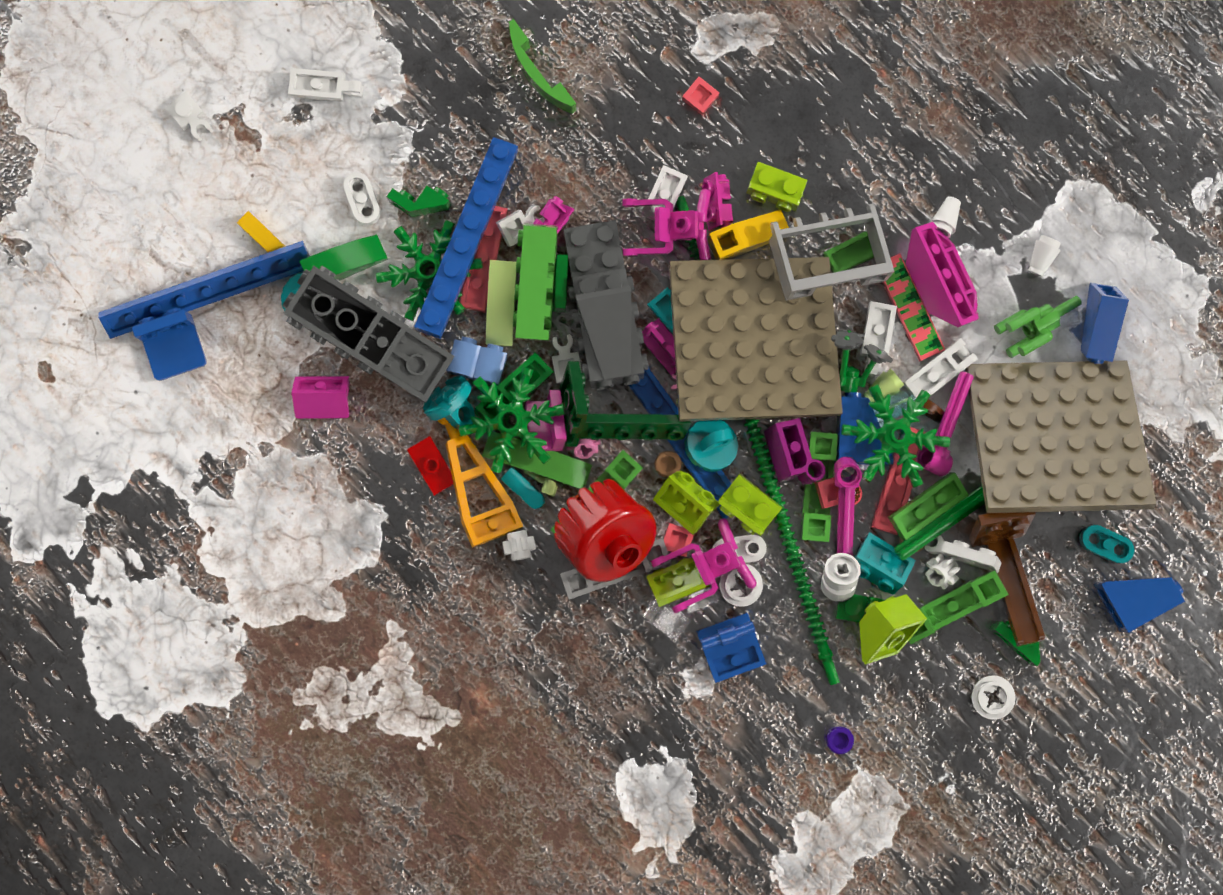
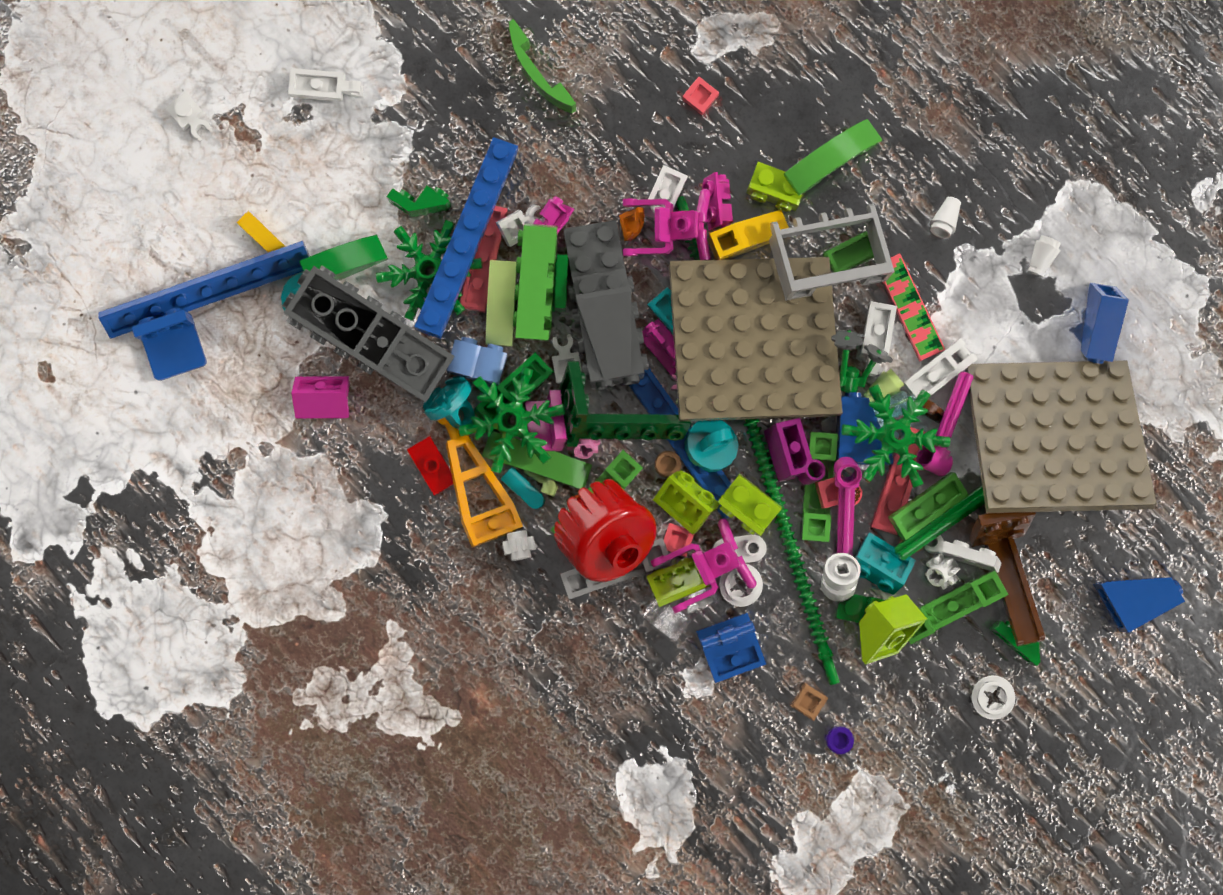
(363, 199): white plate -> none
(632, 223): none -> orange tile
(809, 701): none -> medium nougat tile
(832, 156): none -> bright green slope
(941, 276): dark pink wedge -> none
(1036, 325): bright green plant -> none
(1105, 544): teal plate -> none

